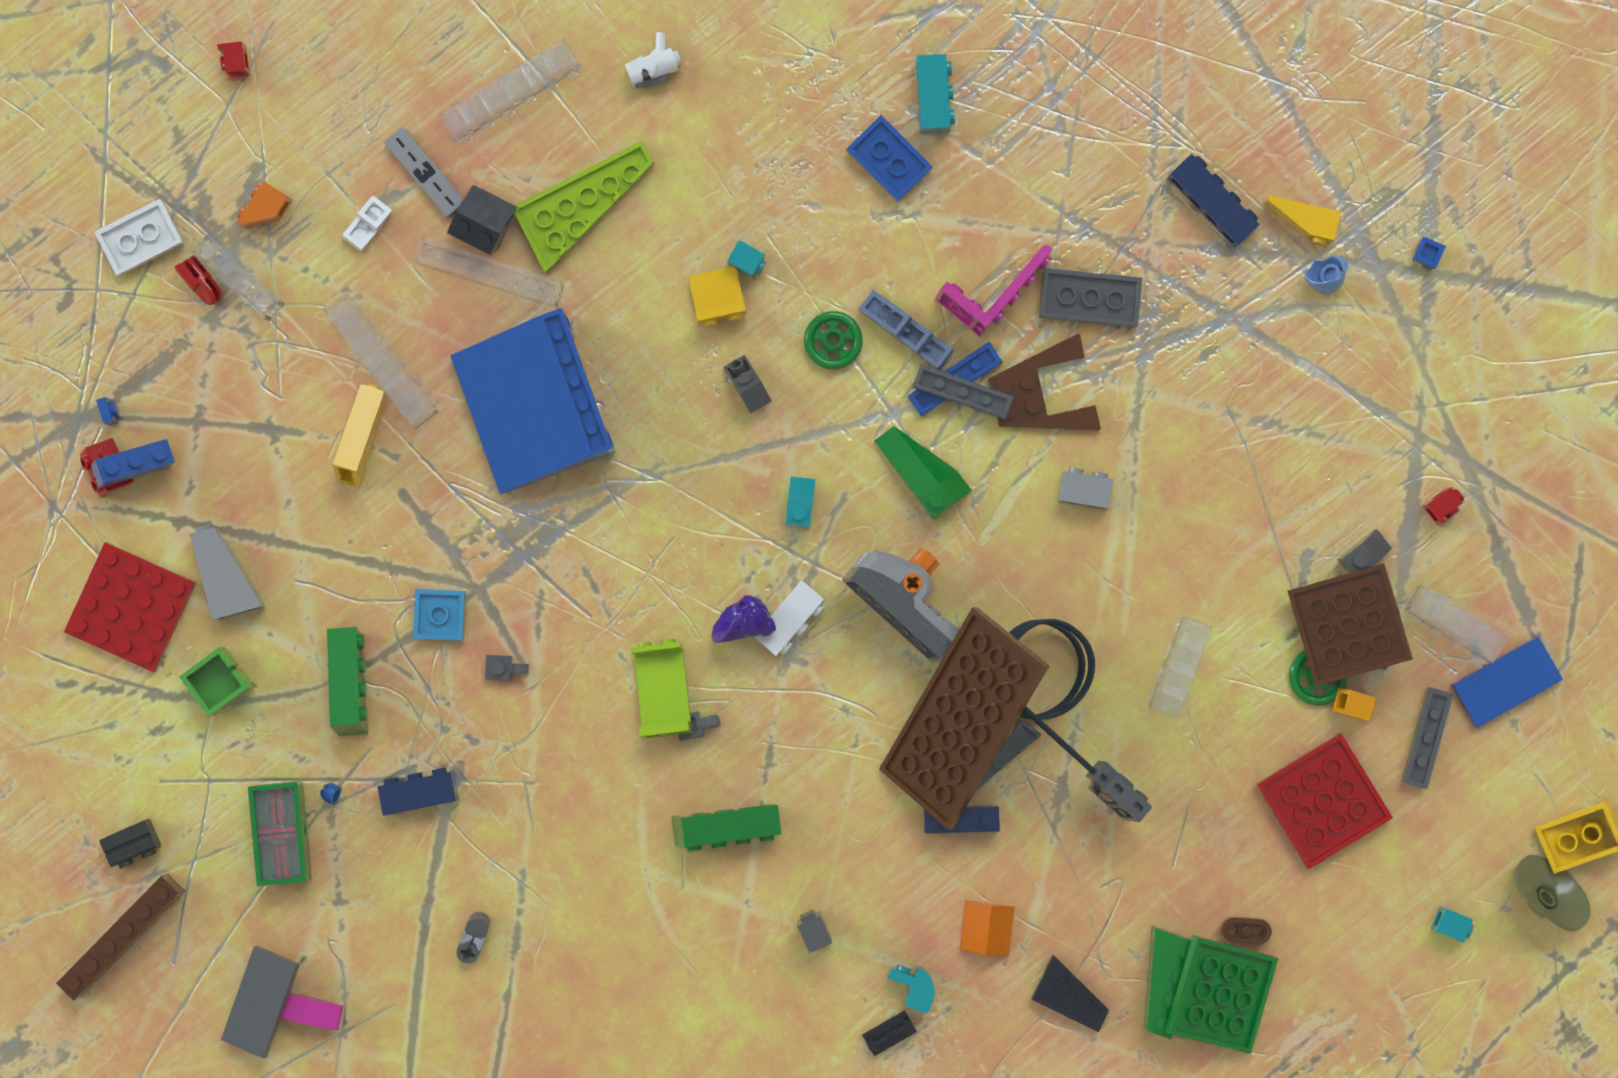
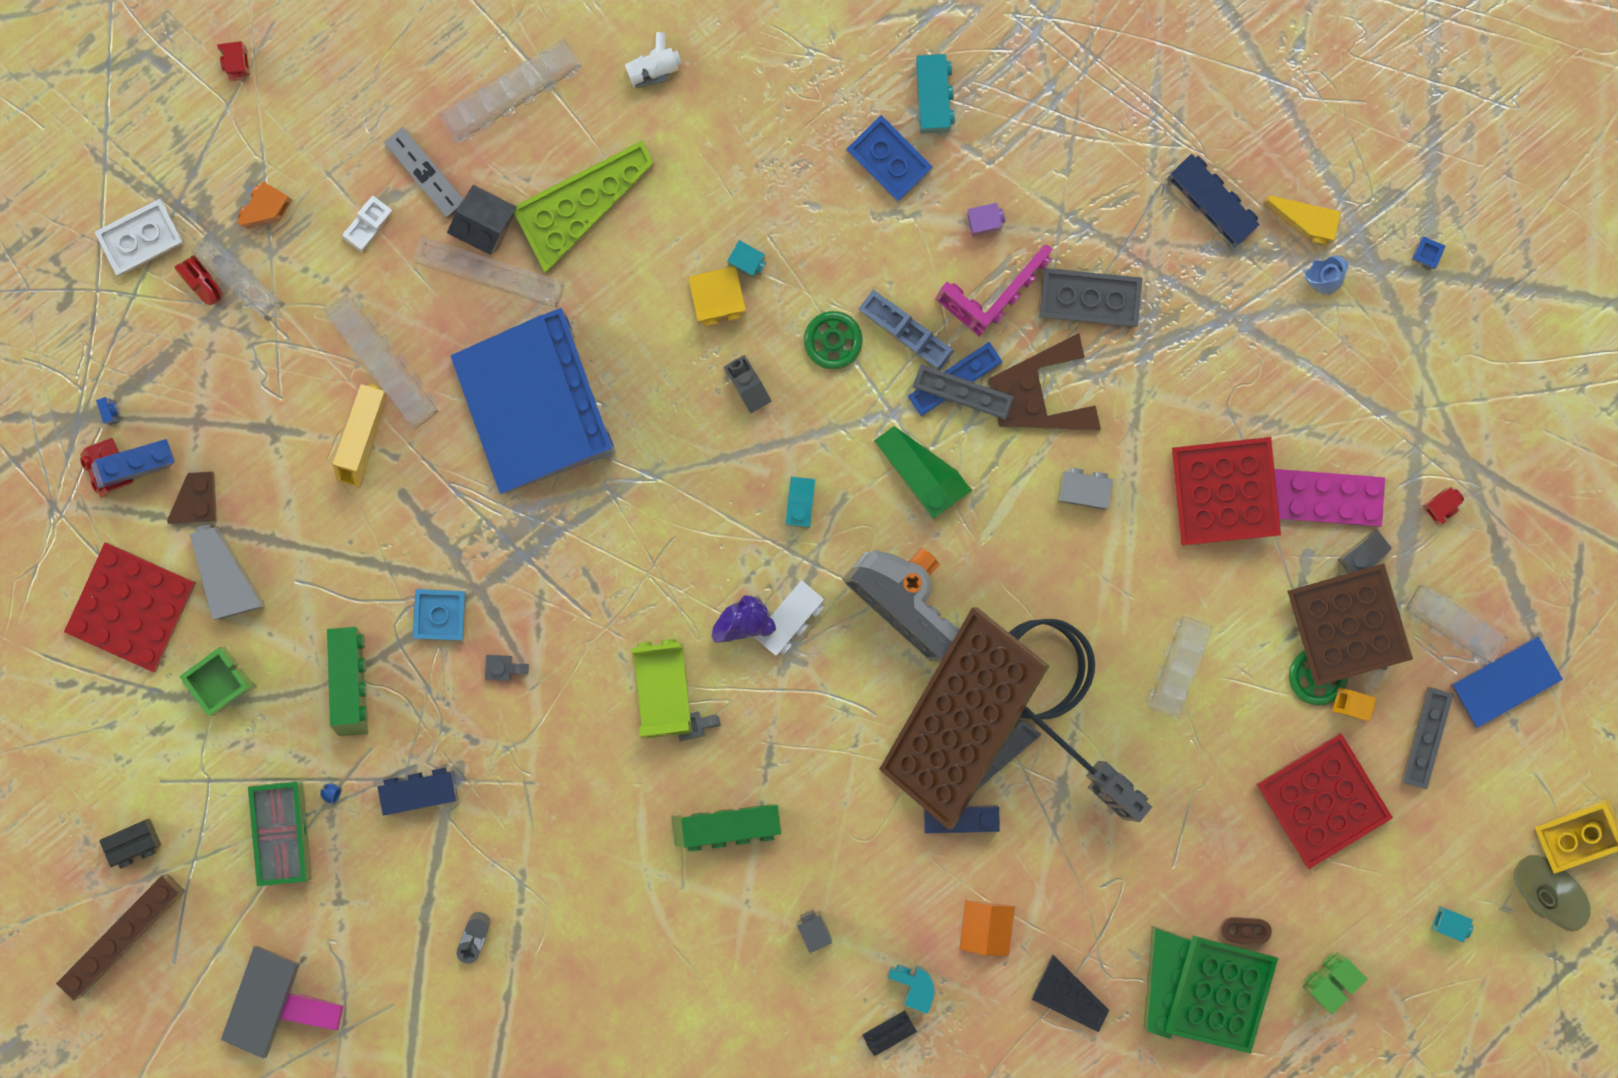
(195, 500): none -> reddish brown wing
(985, 219): none -> medium lavender brick
(1226, 491): none -> red plate
(1330, 497): none -> dark pink plate
(1331, 979): none -> bright green piece

